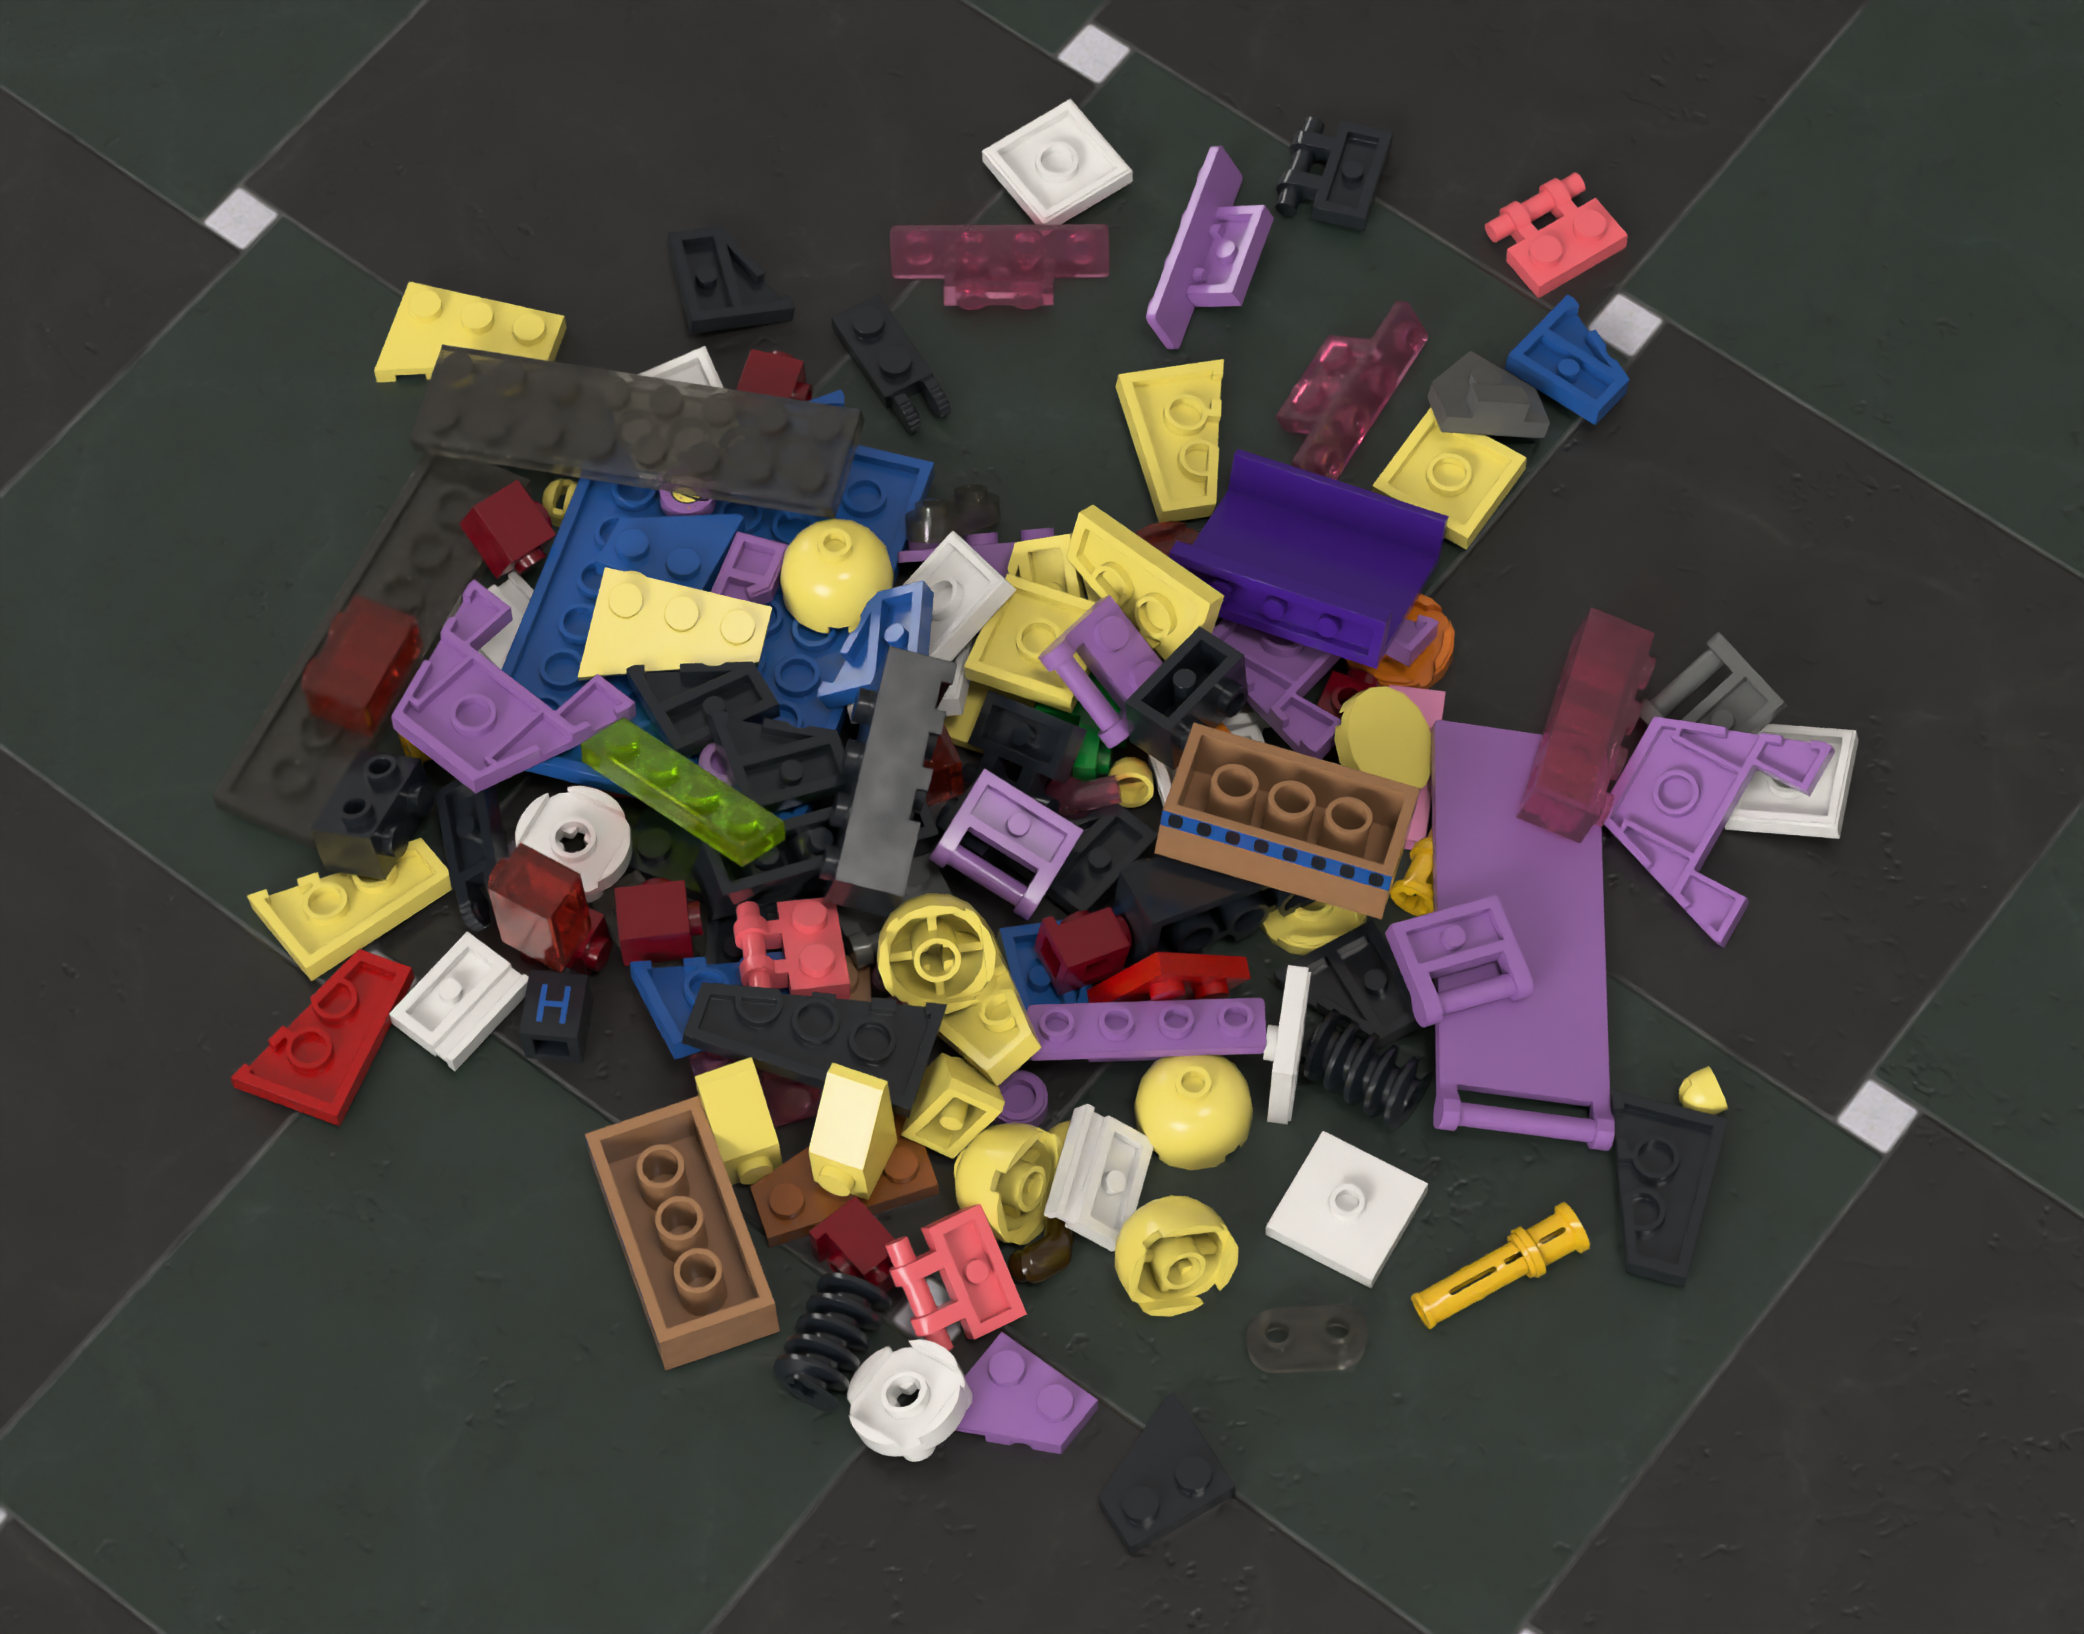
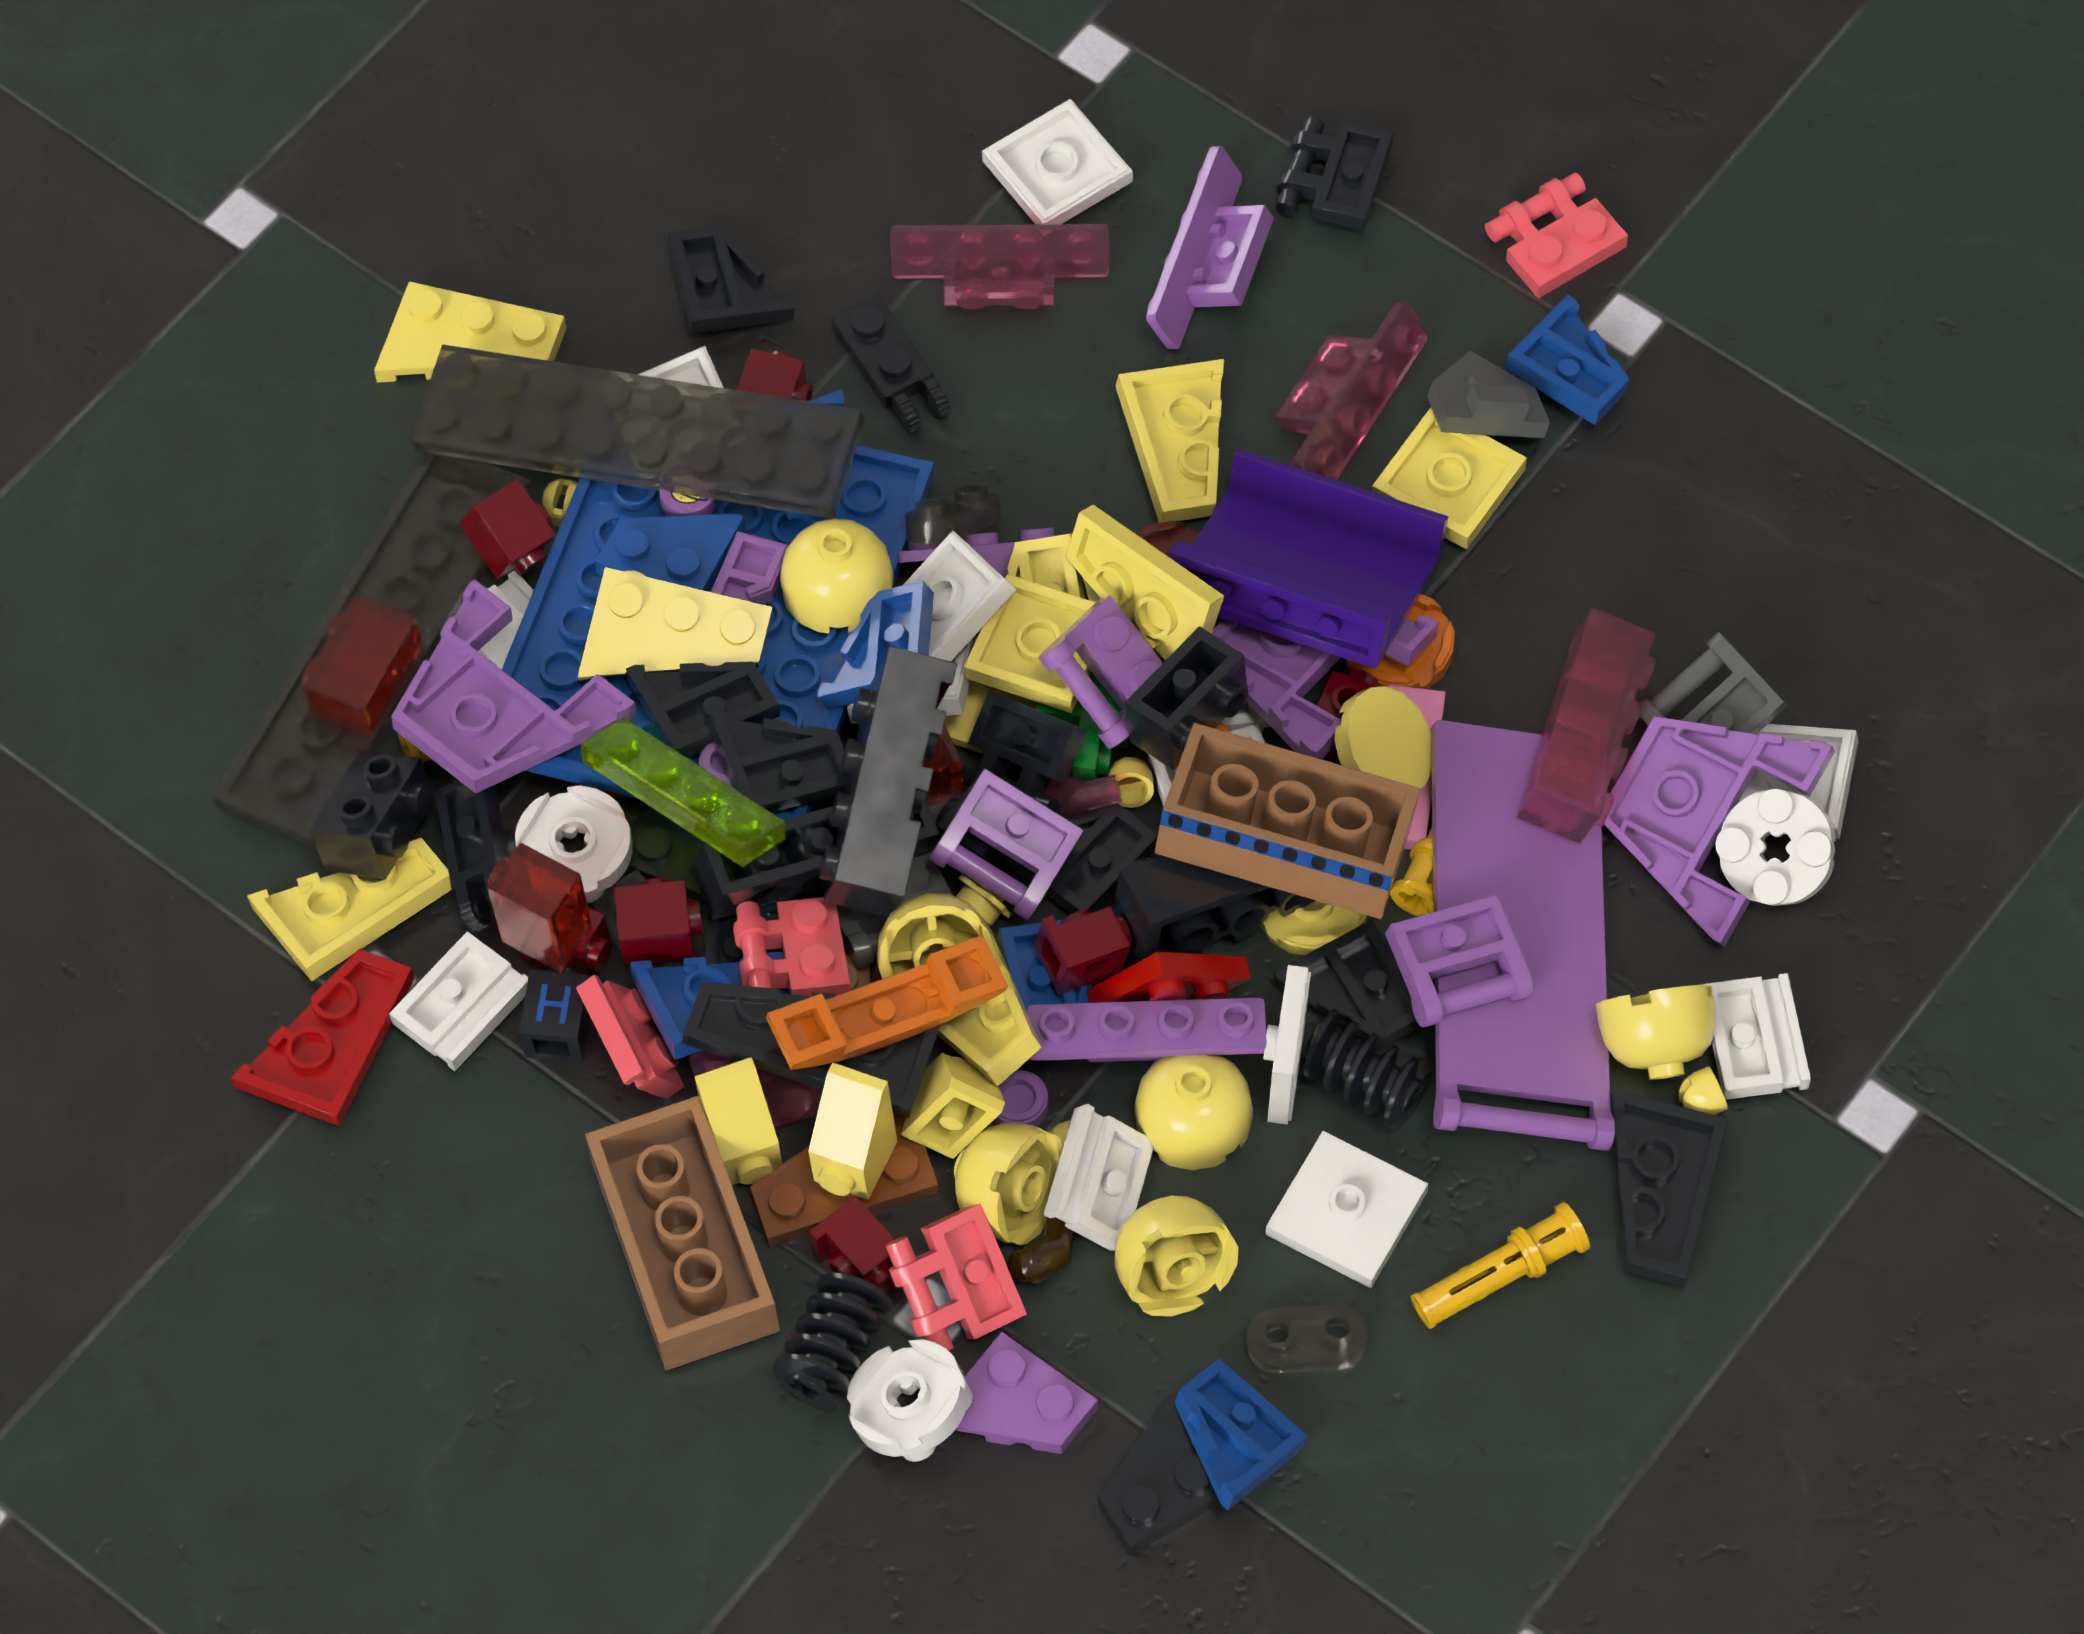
(631, 1037): none -> coral plate
(888, 1009): none -> orange slope
(982, 900): none -> light yellow plate
(1235, 1432): none -> blue wing
(1659, 1028): none -> light yellow cylinder
(1757, 1038): none -> white plate
(1810, 848): none -> white plate

